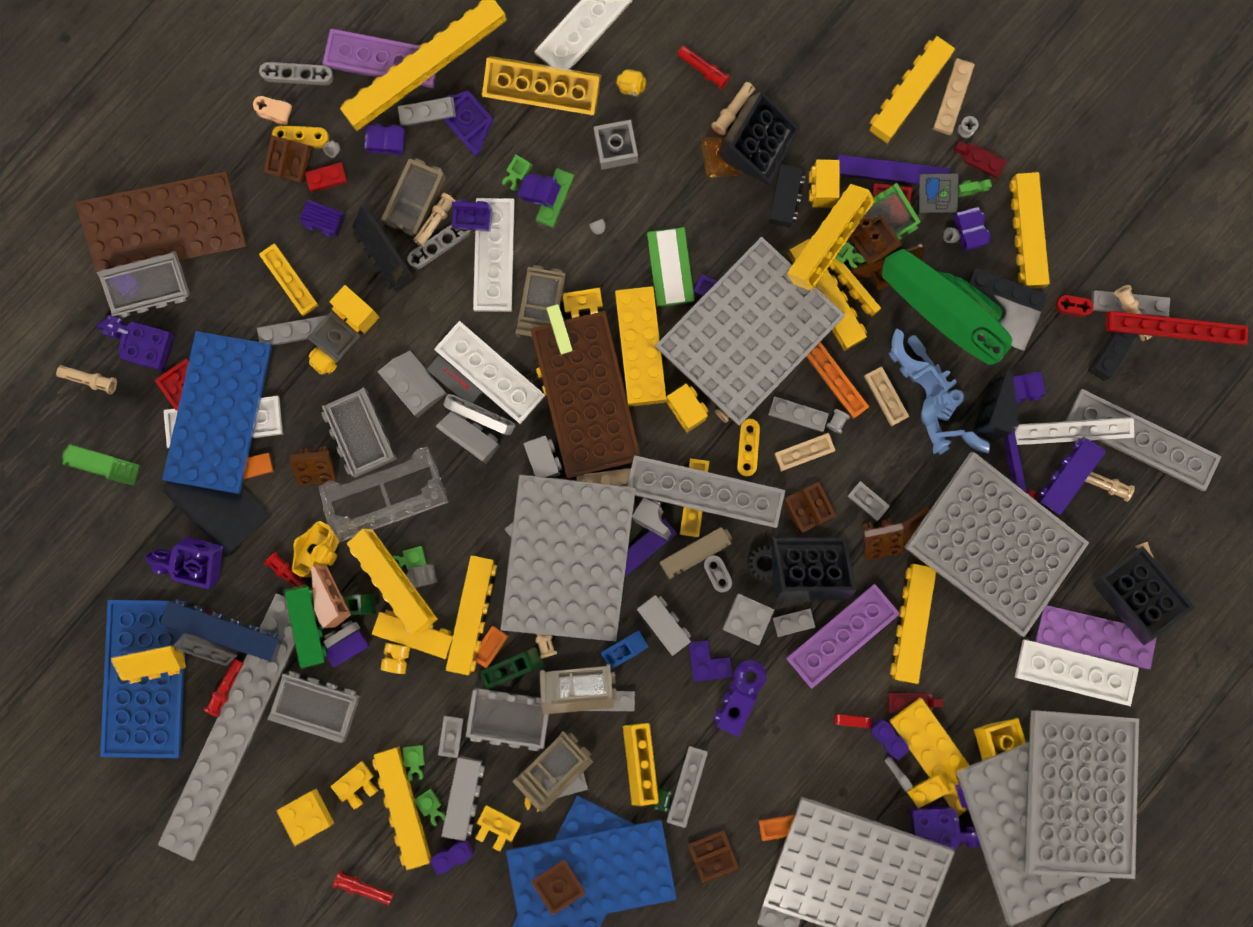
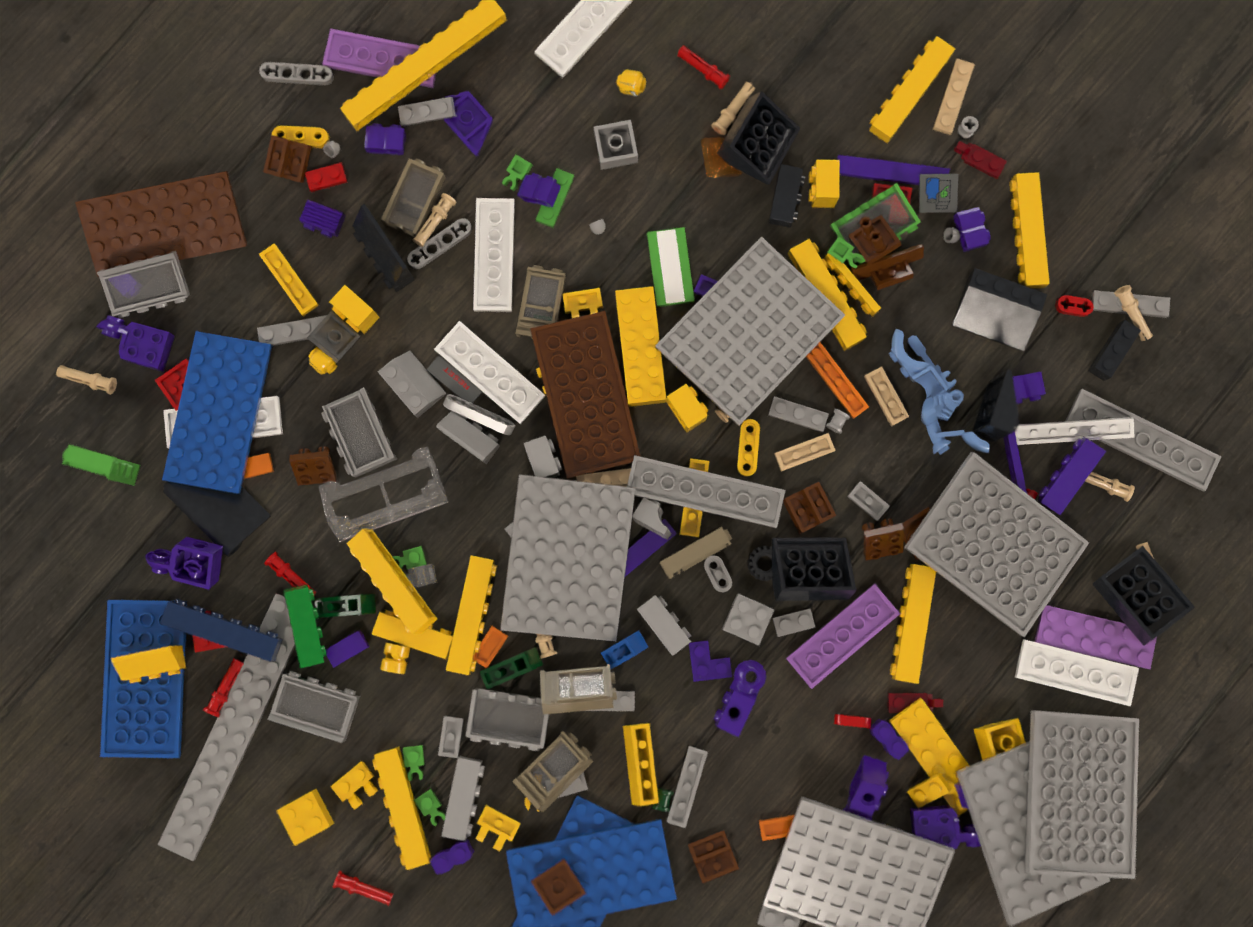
(205, 649): dark grey tile -> none
(276, 110): light nougat piece -> none
(322, 554): yellow piece -> none
(327, 598): nougat slope -> none
(347, 630): light grey plate -> none
(472, 215): dark purple bracket -> none
(541, 85): yellow brick -> none
(559, 329): yellowish green piece -> none
(830, 237): yellow brick -> none
(867, 788): none -> dark purple brick
(902, 779): light grey bar -> none
(949, 305): green piece -> none
(969, 187): bright green plate -> none
(1176, 328): red tile -> none

